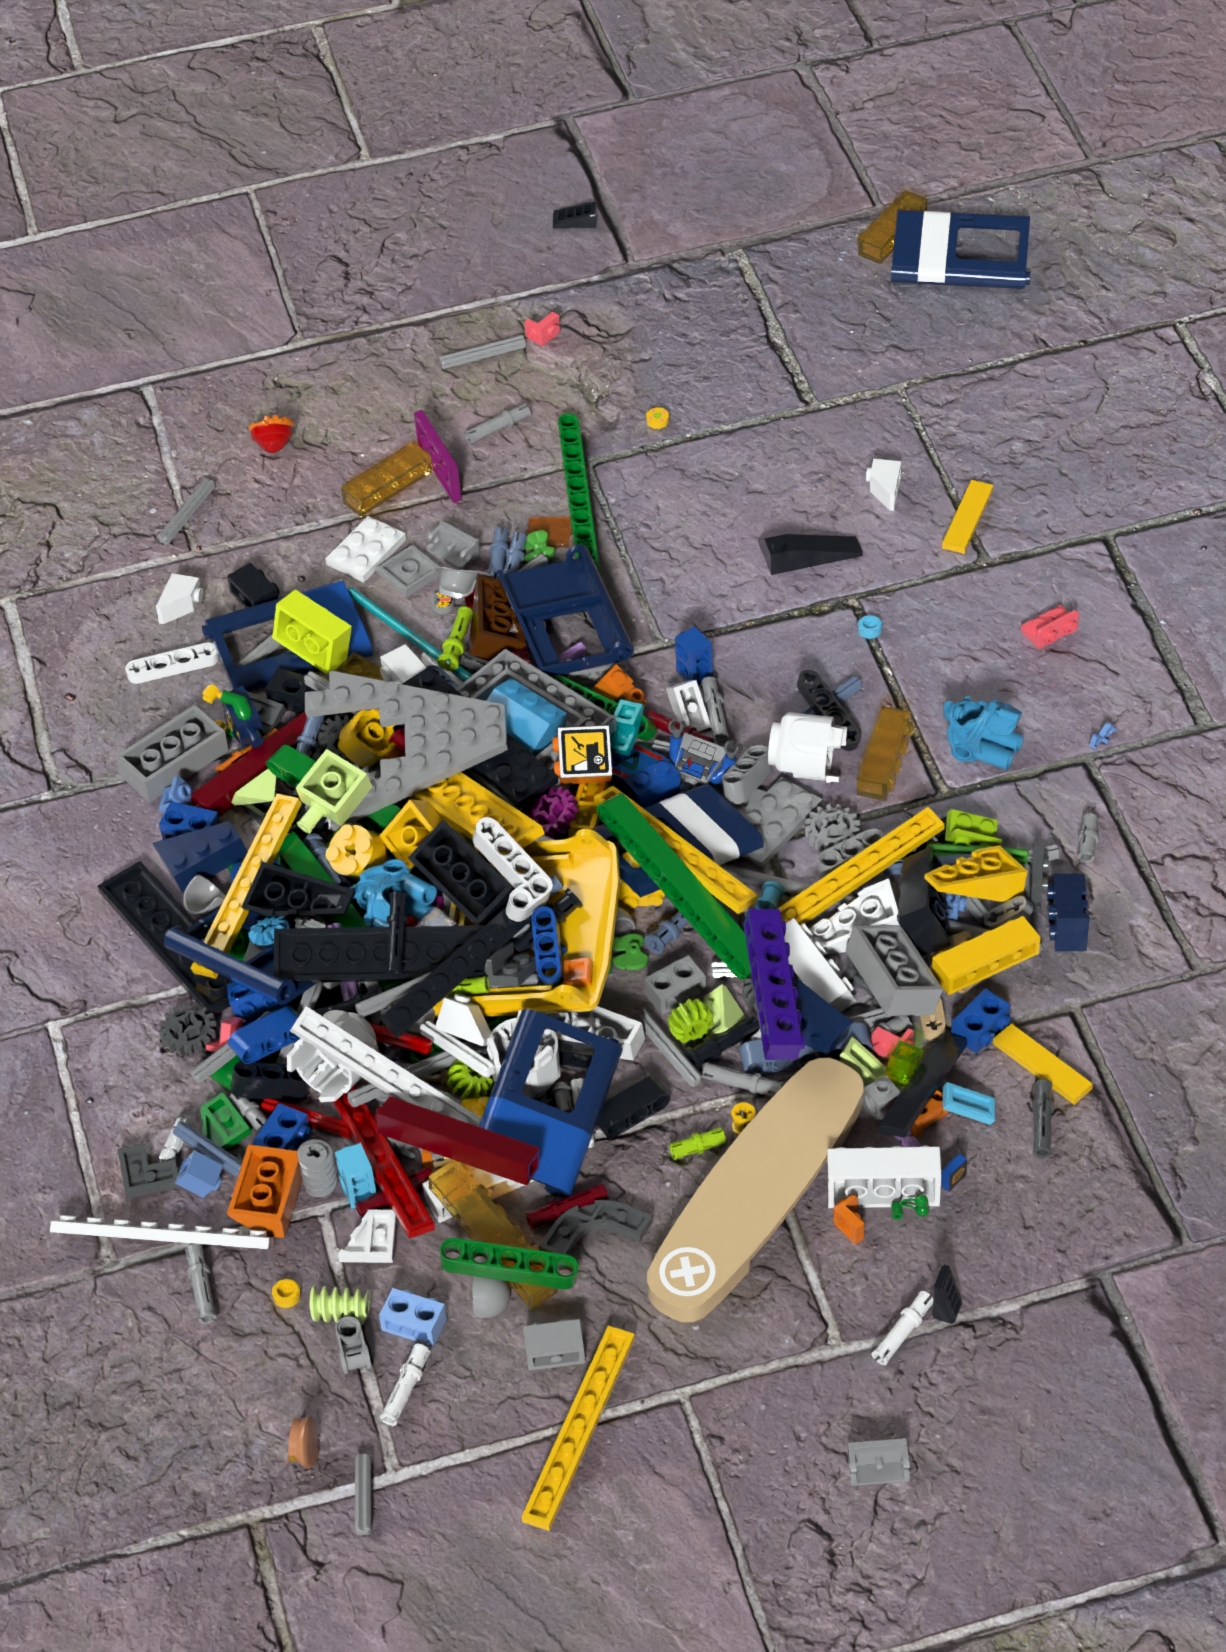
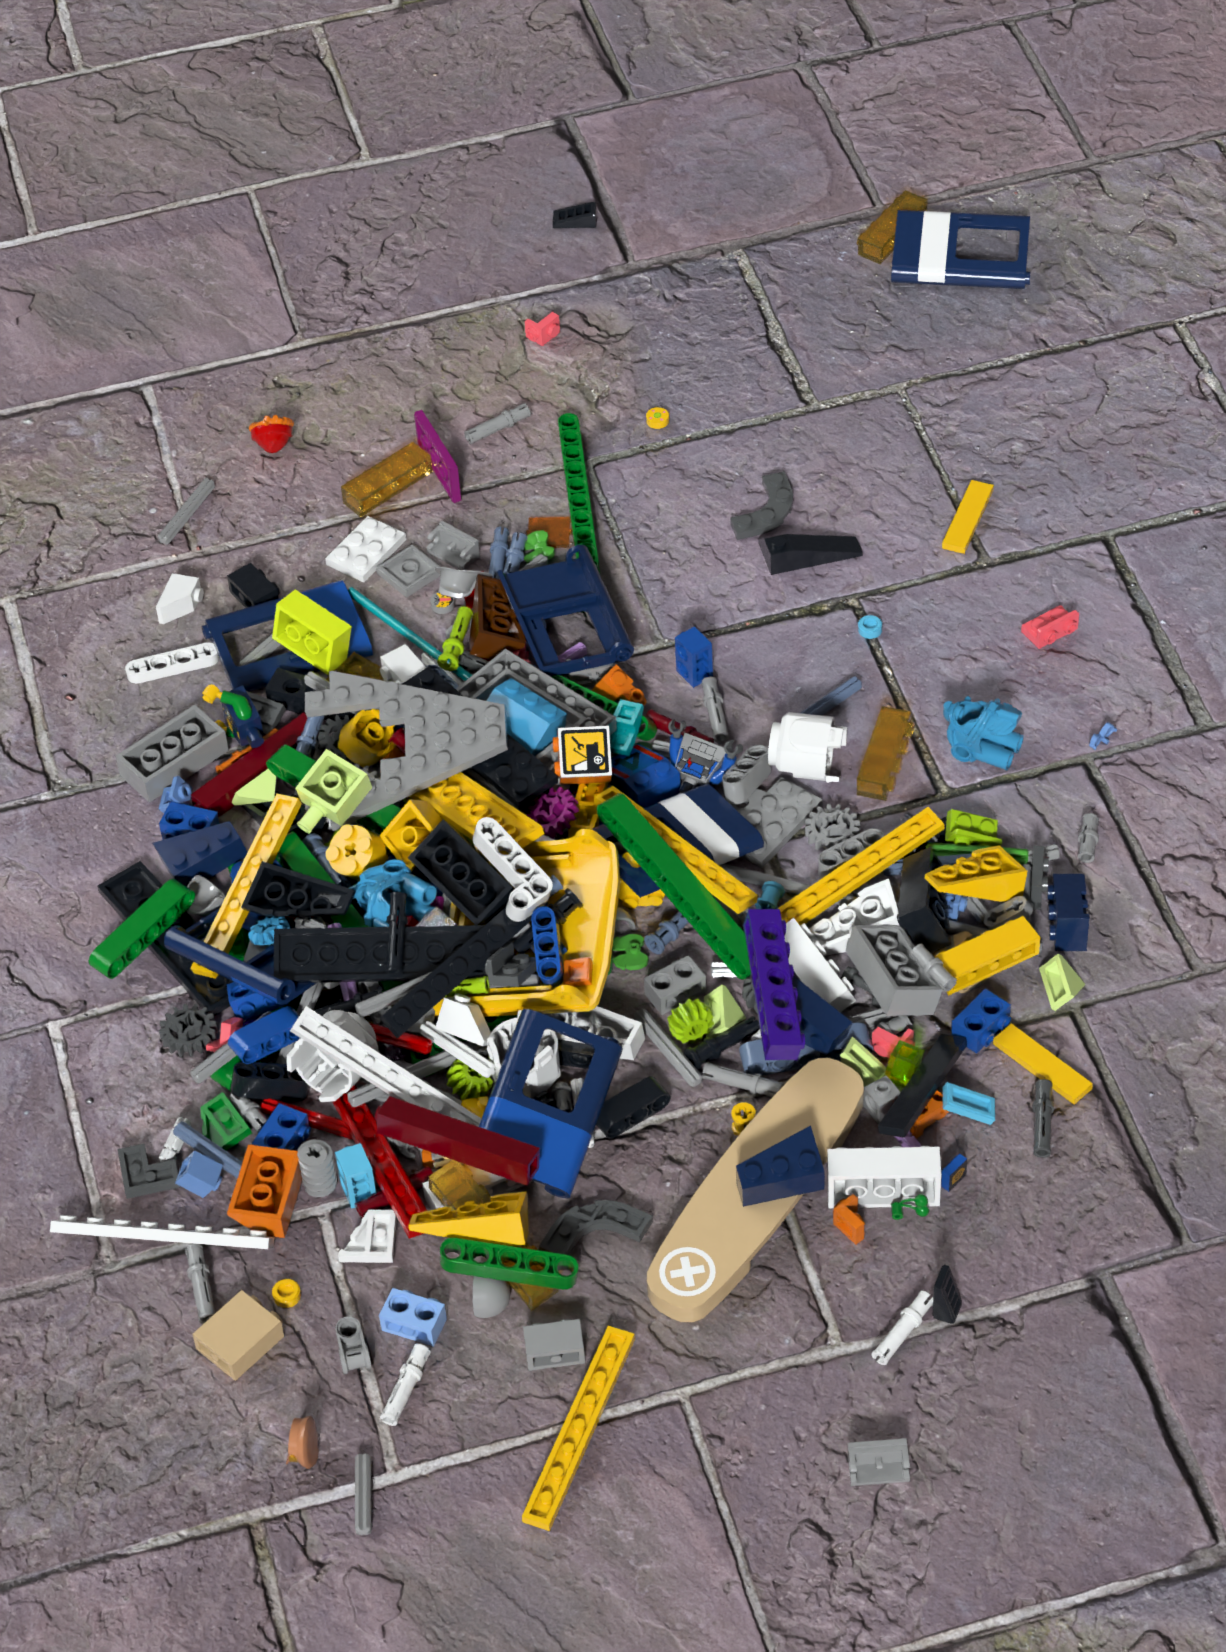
(141, 928): none -> green beam
(239, 1334): none -> tan brick
(338, 1305): yellowish green piece -> none
(439, 1078): tan hand -> none
(482, 352): light grey axle -> none
(496, 1222): none -> yellow wedge
(555, 1209): dark red pin -> none
(688, 704): white slope -> none
(697, 1143): lime pin -> none
(772, 514): none -> dark grey plate
(782, 1170): none -> dark blue wedge
(832, 708): black beam -> none
(885, 481): white slope -> none
(933, 967): none -> light grey pin
(939, 1020): tan beam -> none
(1060, 981): none -> yellowish green slope

